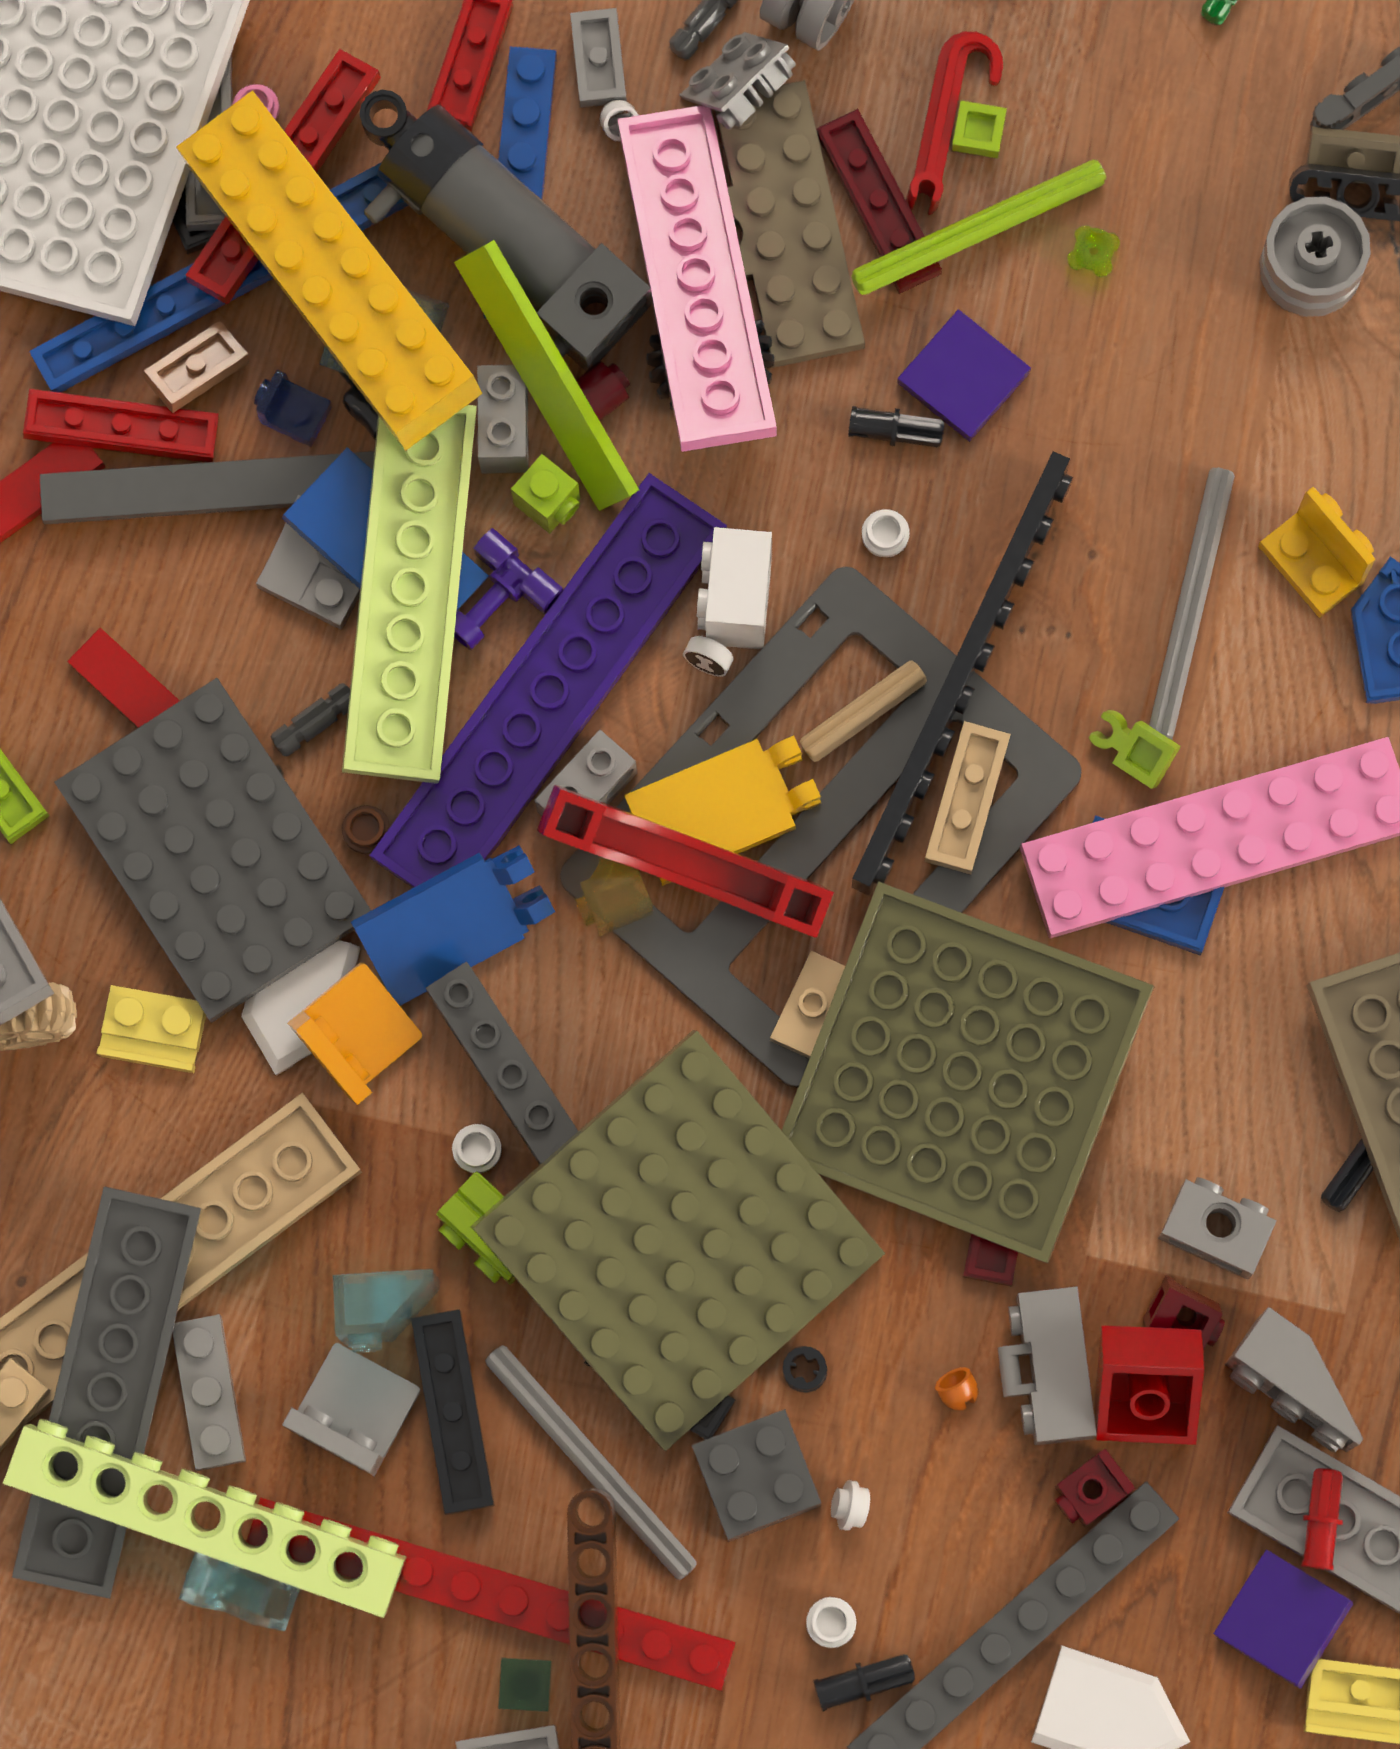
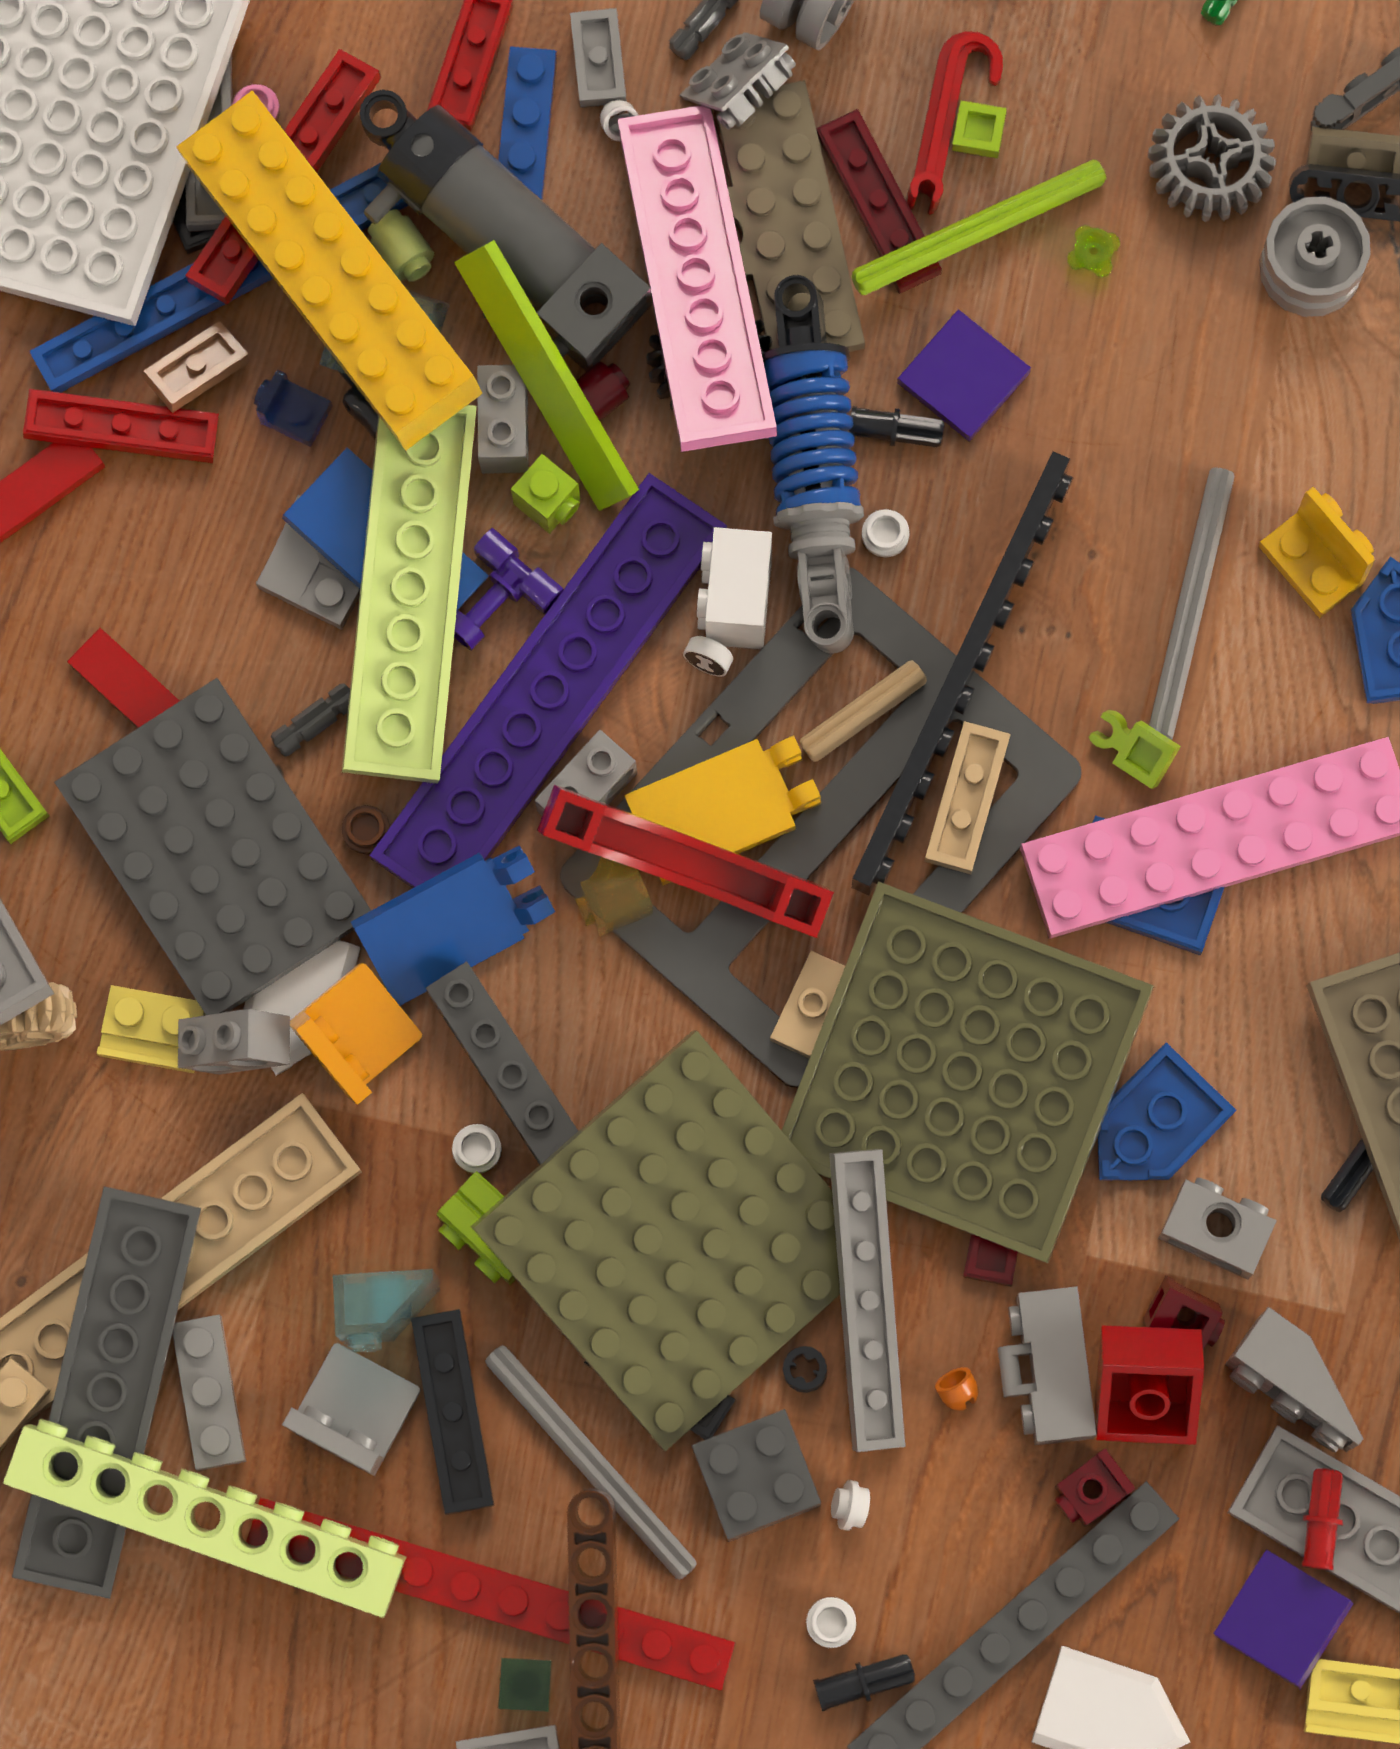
(181, 488): dark grey tile -> none
(234, 1041): none -> light grey brick
(238, 1592): clear light blue brick -> none
(401, 246): none -> yellowish green brick
(814, 459): none -> piece
(867, 1300): none -> light grey plate
(1159, 1120): none -> blue tile
(1246, 147): none -> light grey gear

